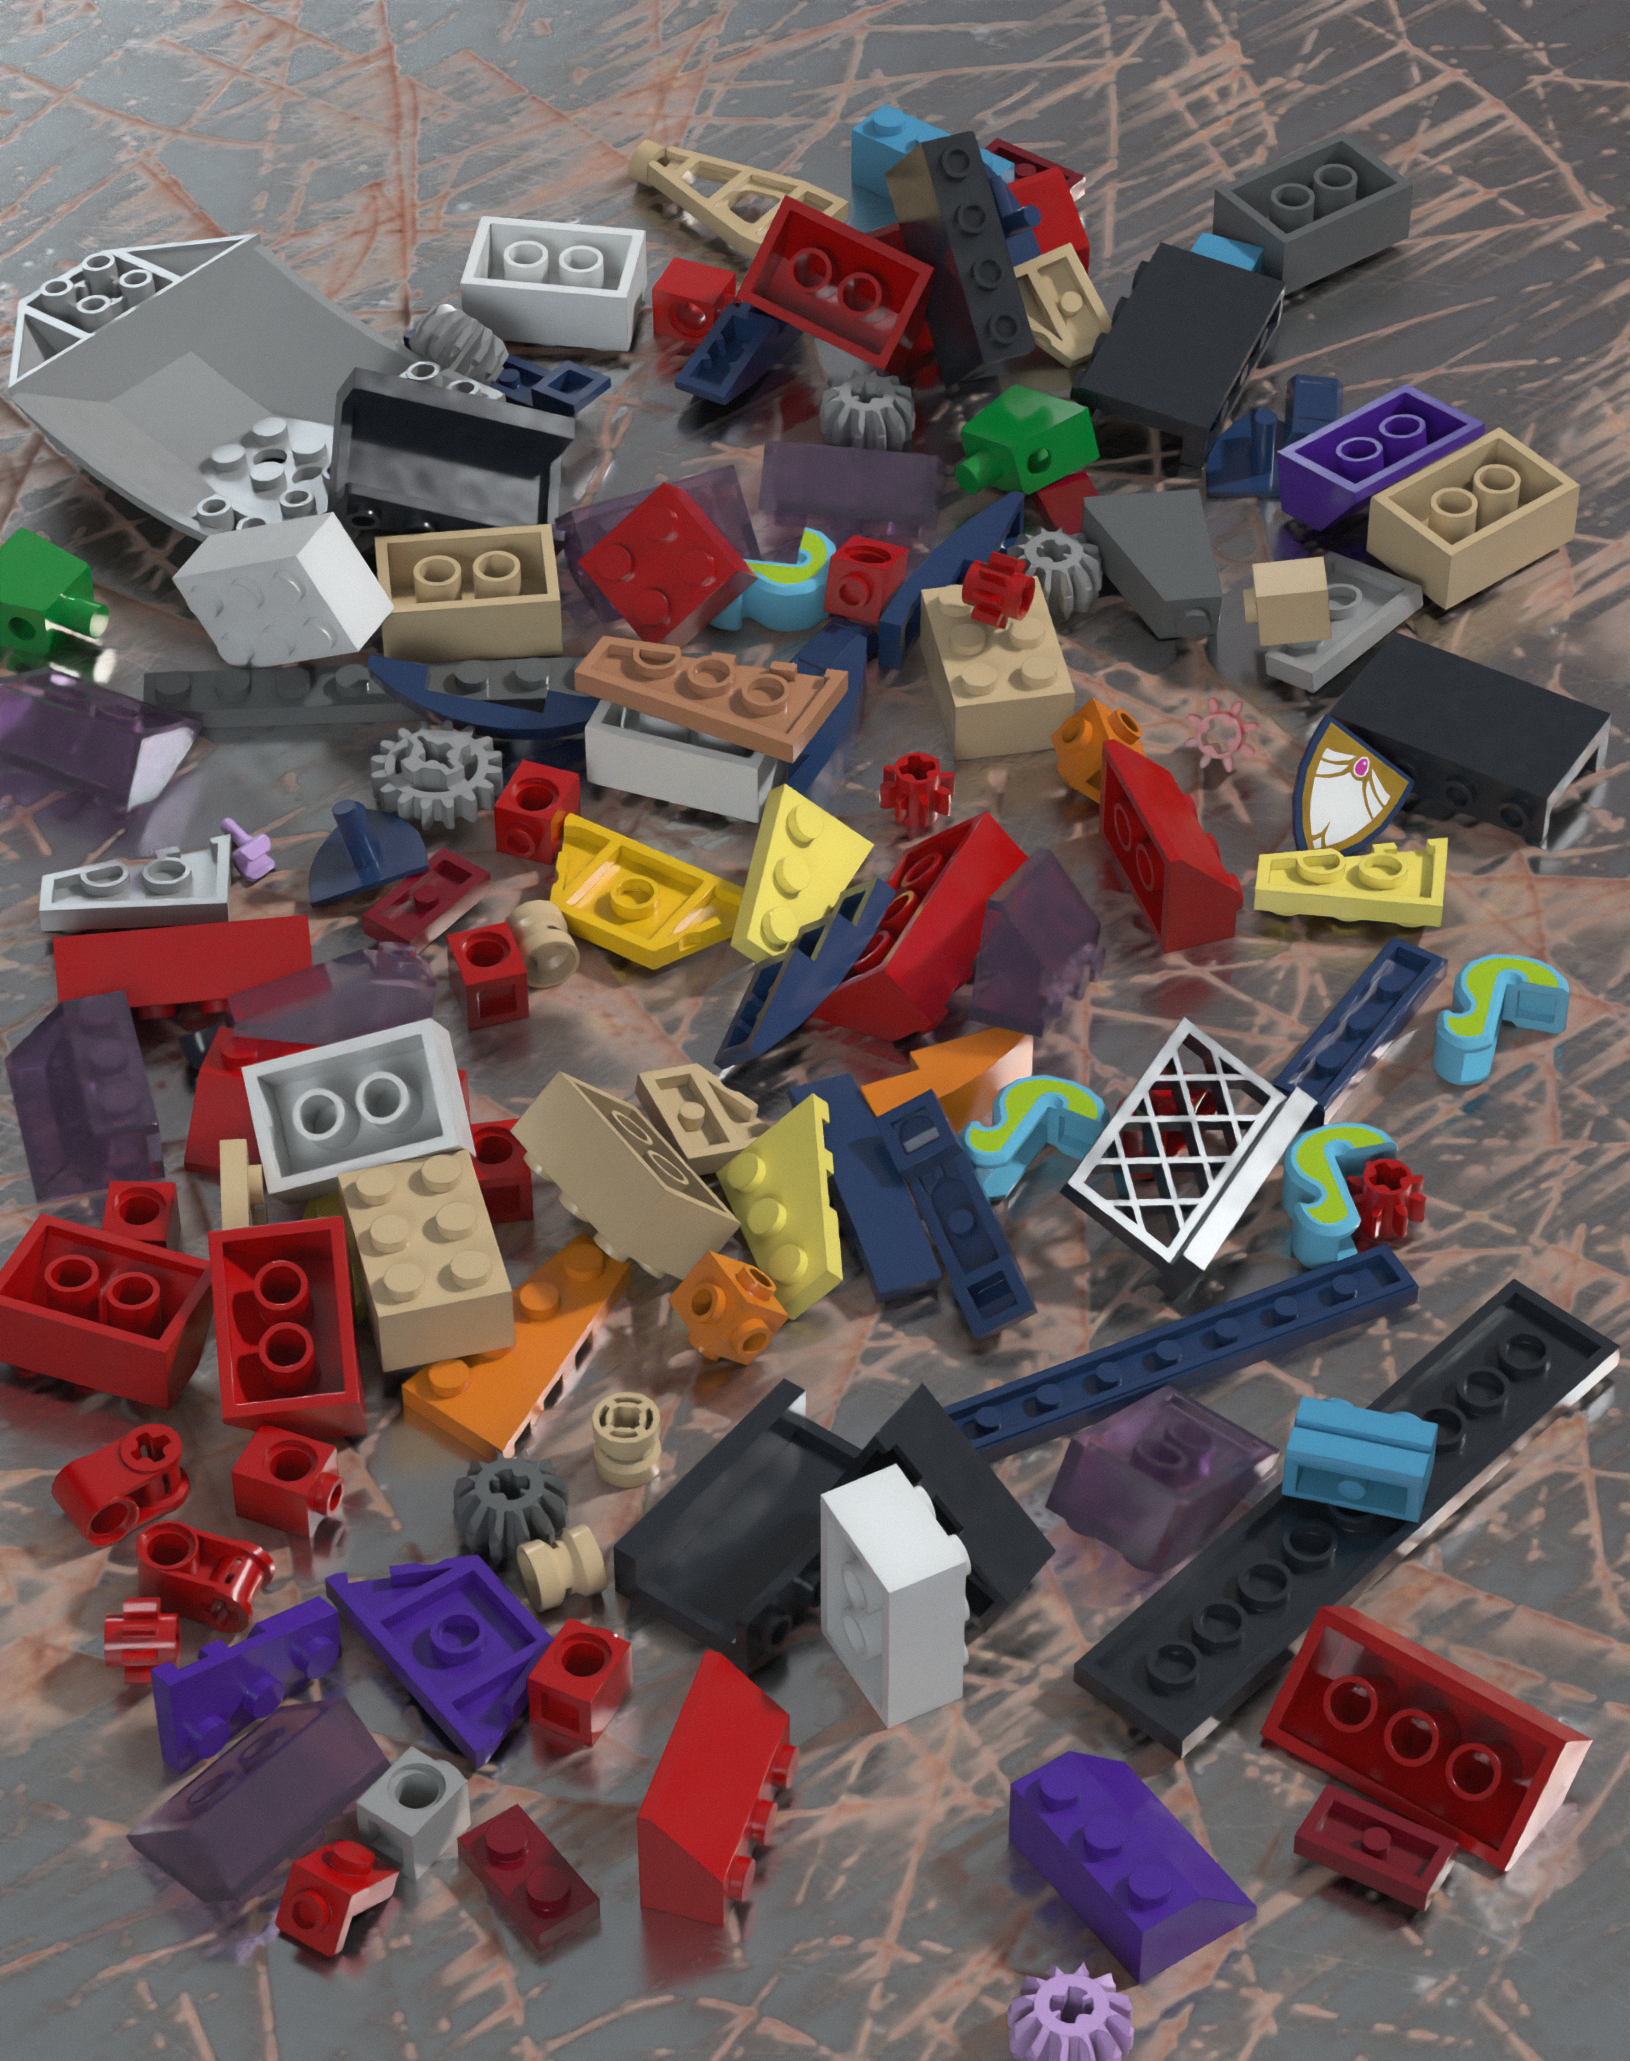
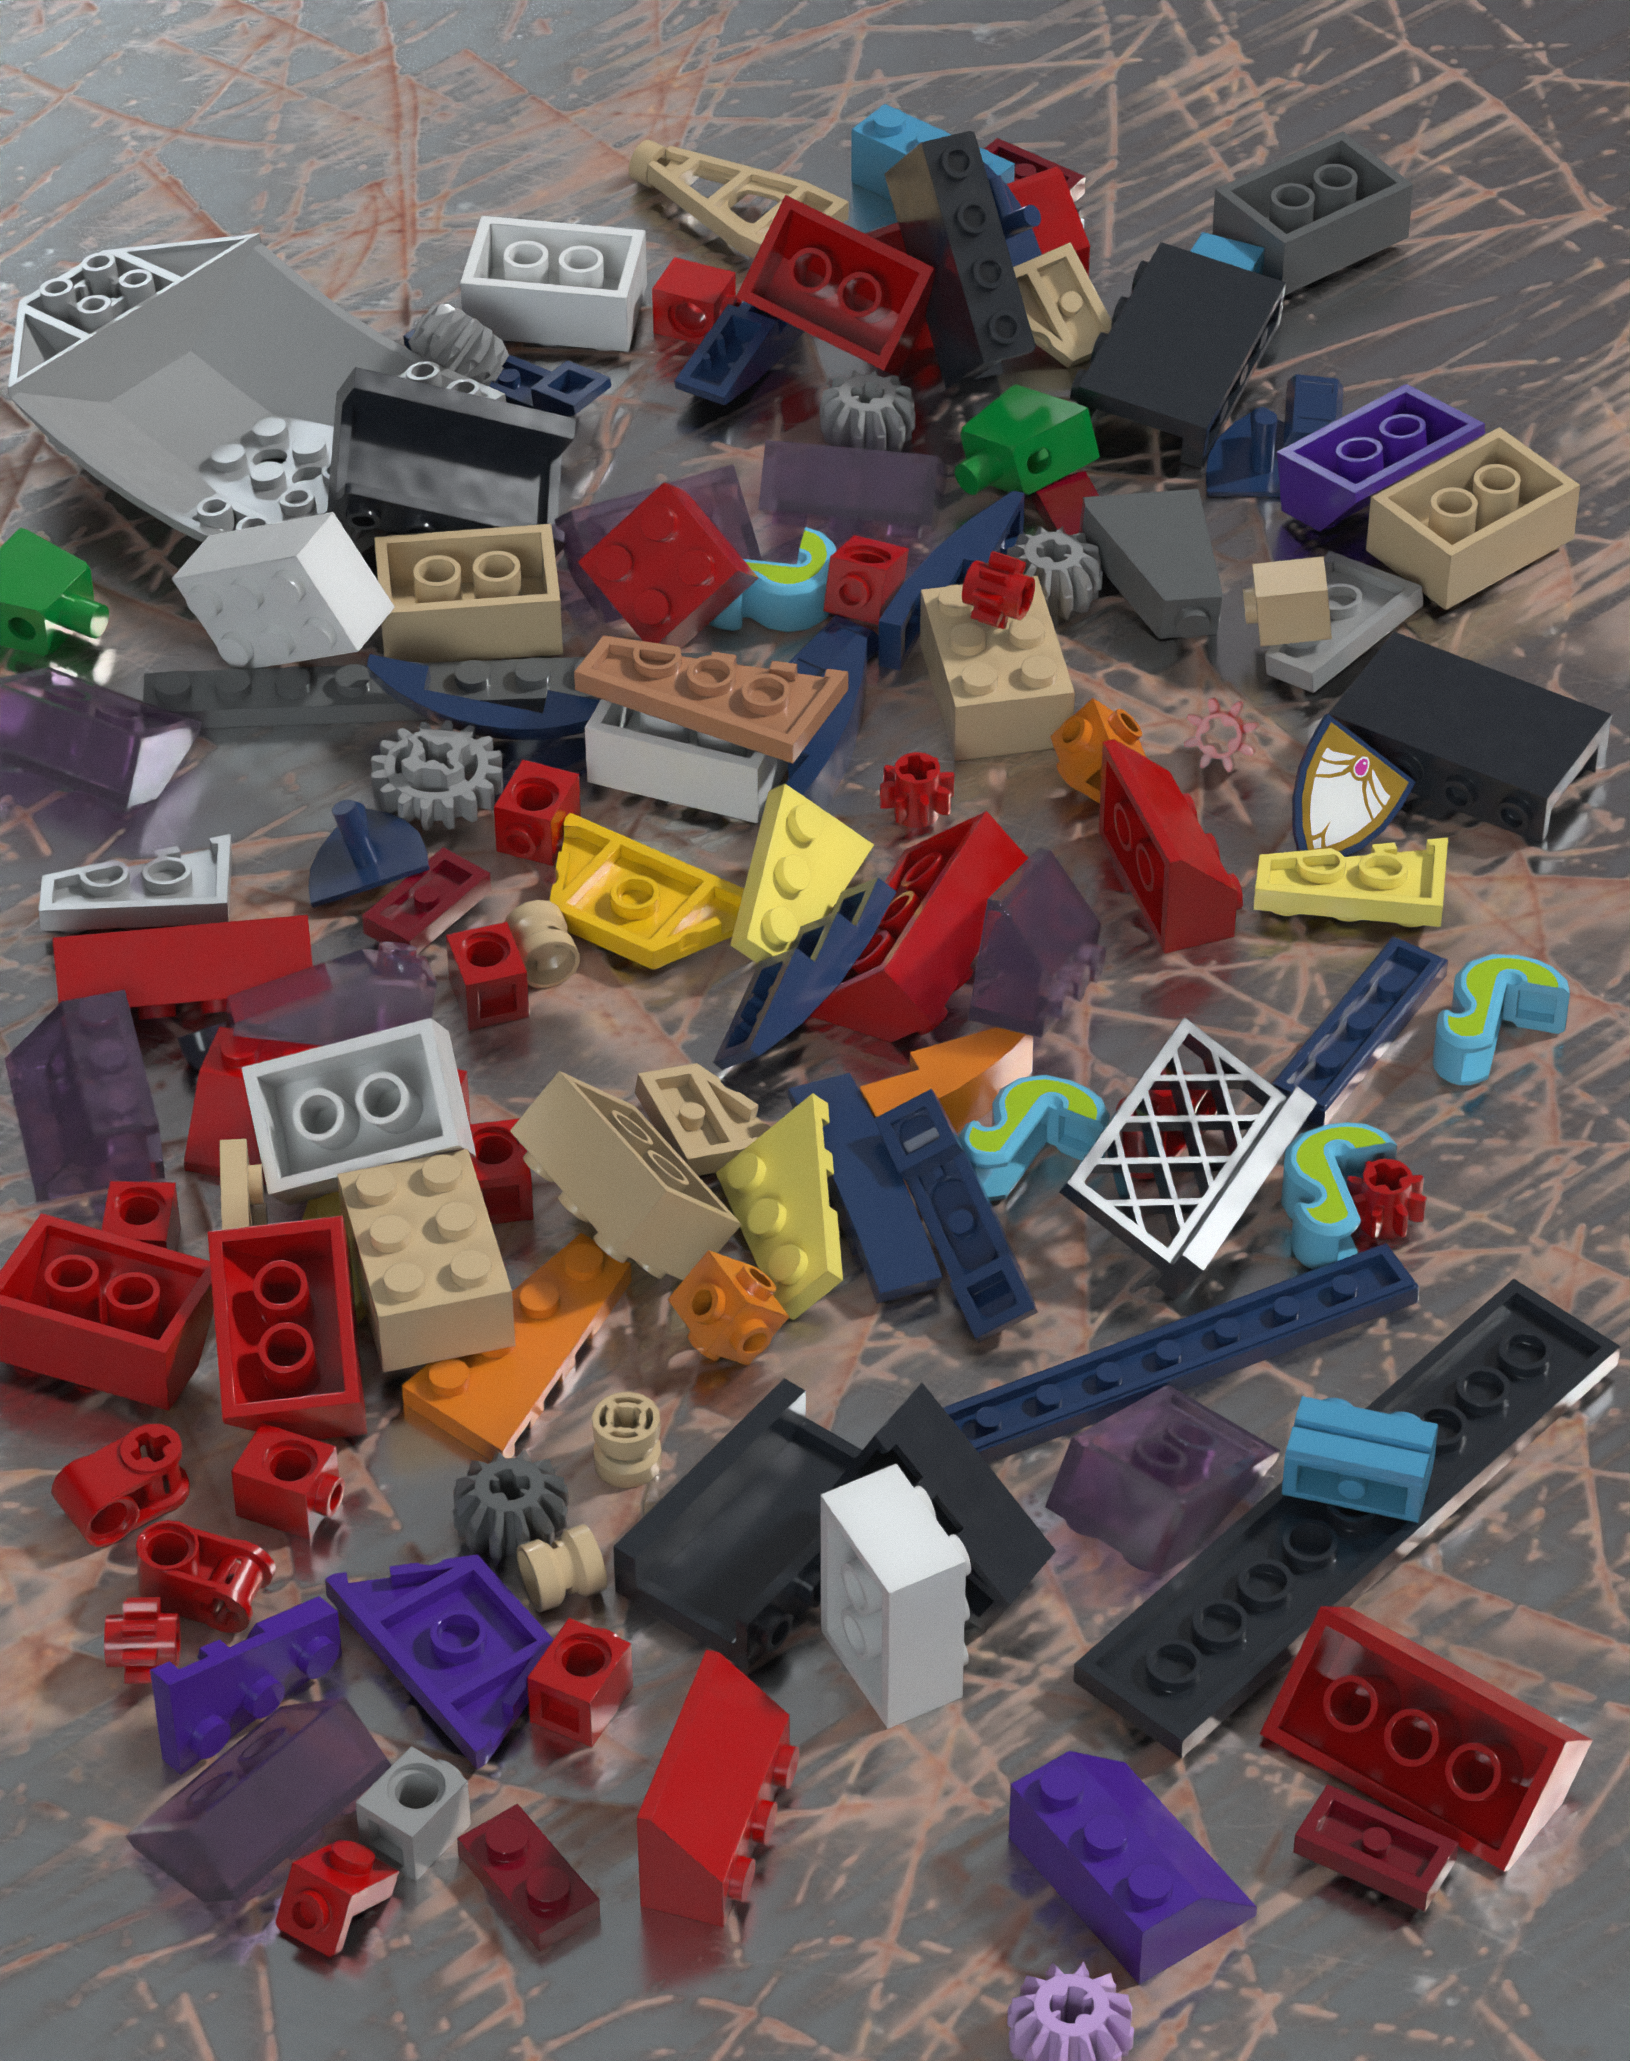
(251, 855): lavender hand -> none

